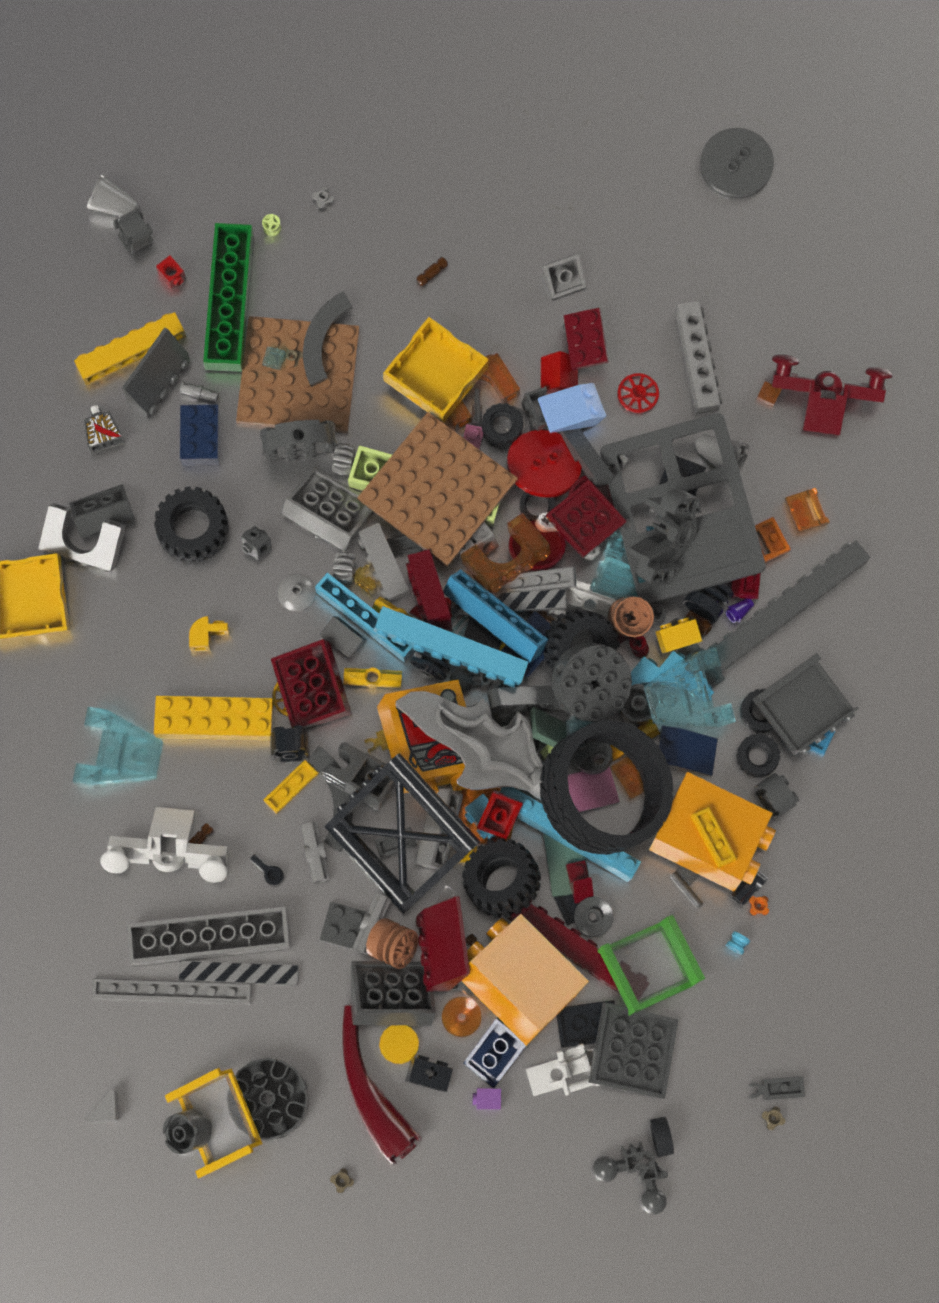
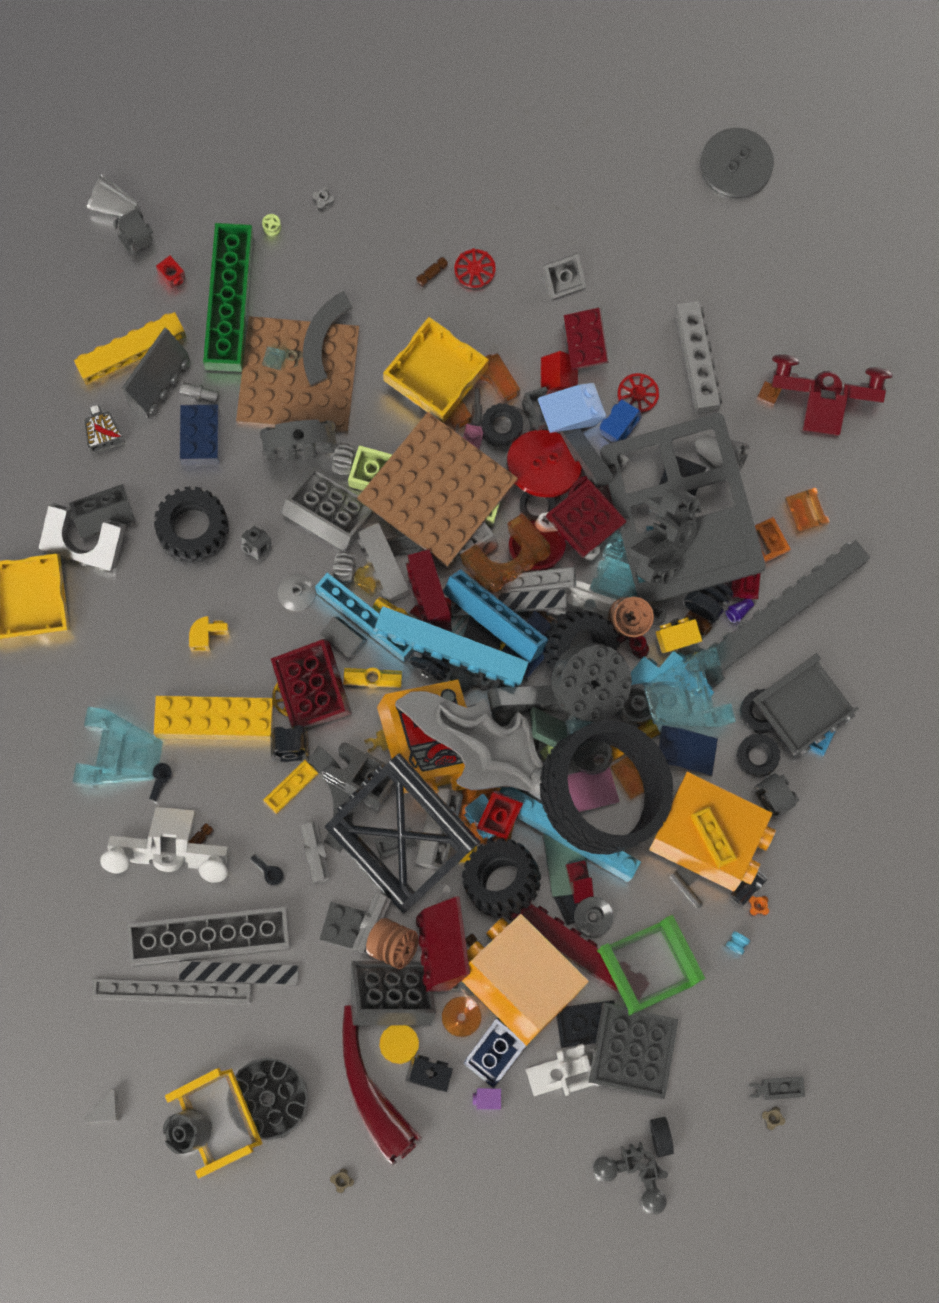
(161, 774): none -> black plate
(475, 267): none -> red wheel
(620, 421): none -> blue brick

